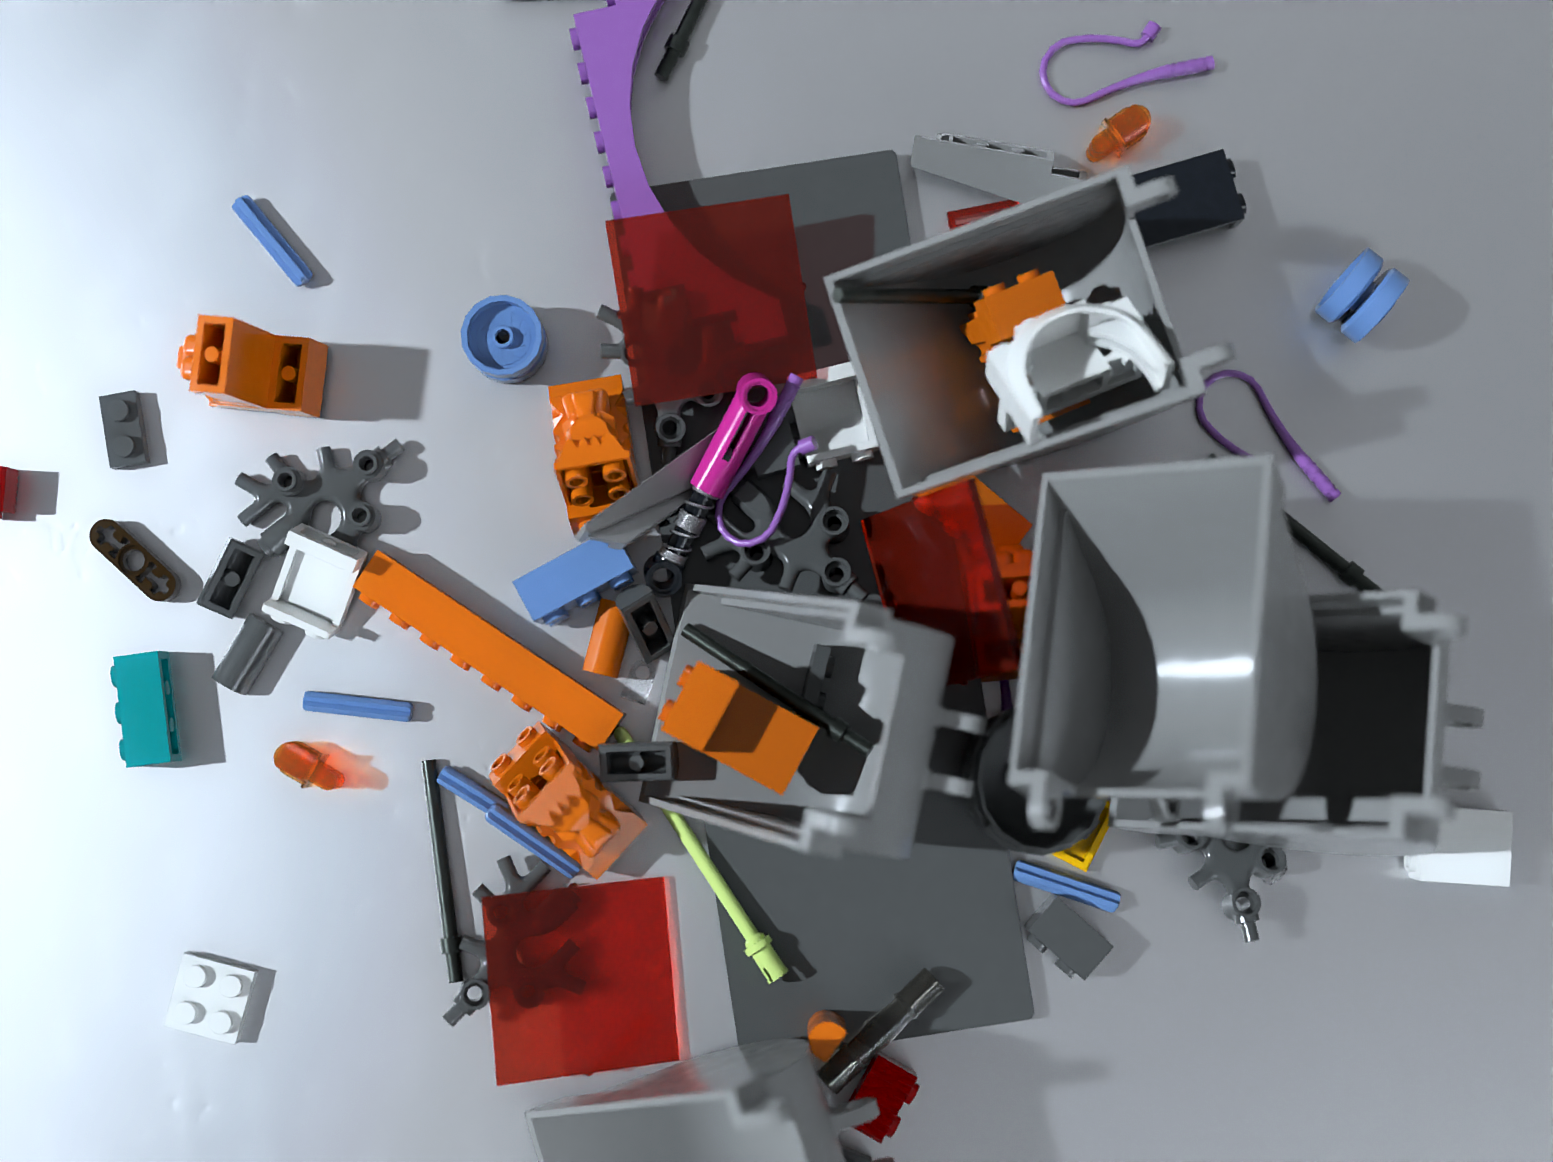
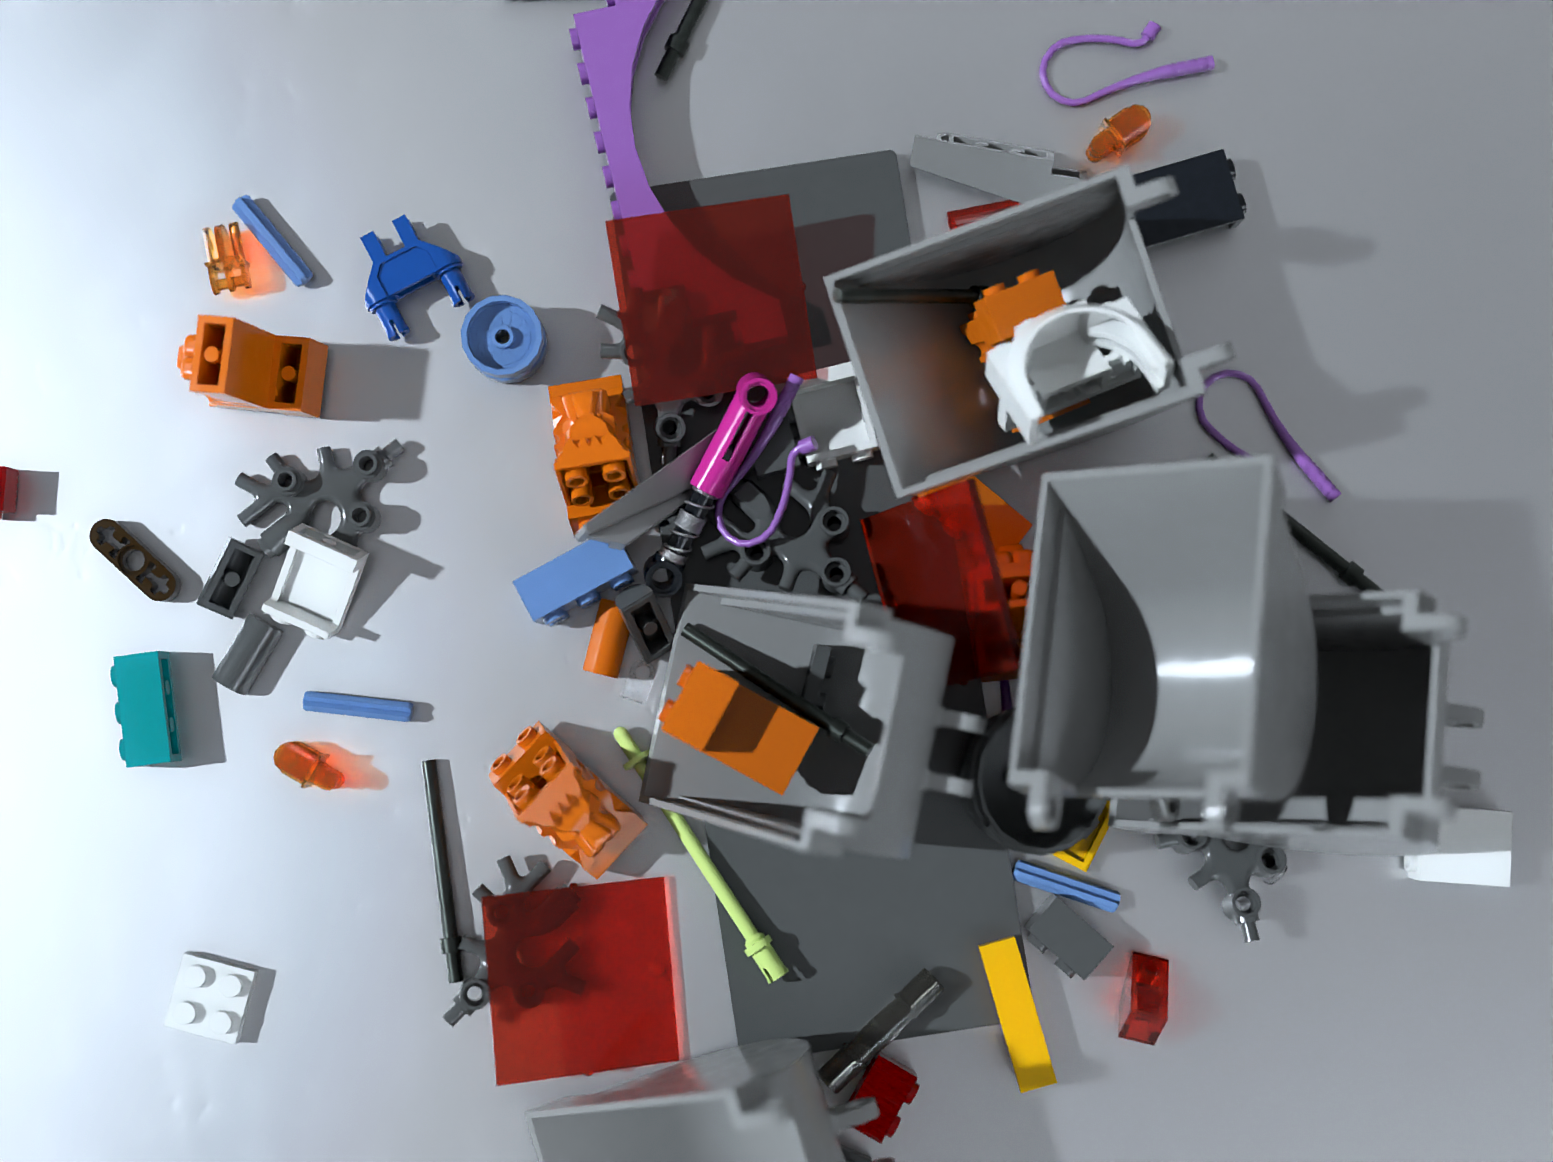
(124, 429): dark grey plate -> none
(225, 256): none -> clear orange arm
(406, 272): none -> blue connector
(469, 789): medium blue axle -> none
(489, 651): orange brick -> none
(531, 840): medium blue axle -> none
(638, 761): dark grey brick -> none
(825, 1033): orange brick -> none
(1017, 1014): none -> yellow tile
(1144, 999): none -> clear red slope
(1366, 299): medium blue wheel -> none

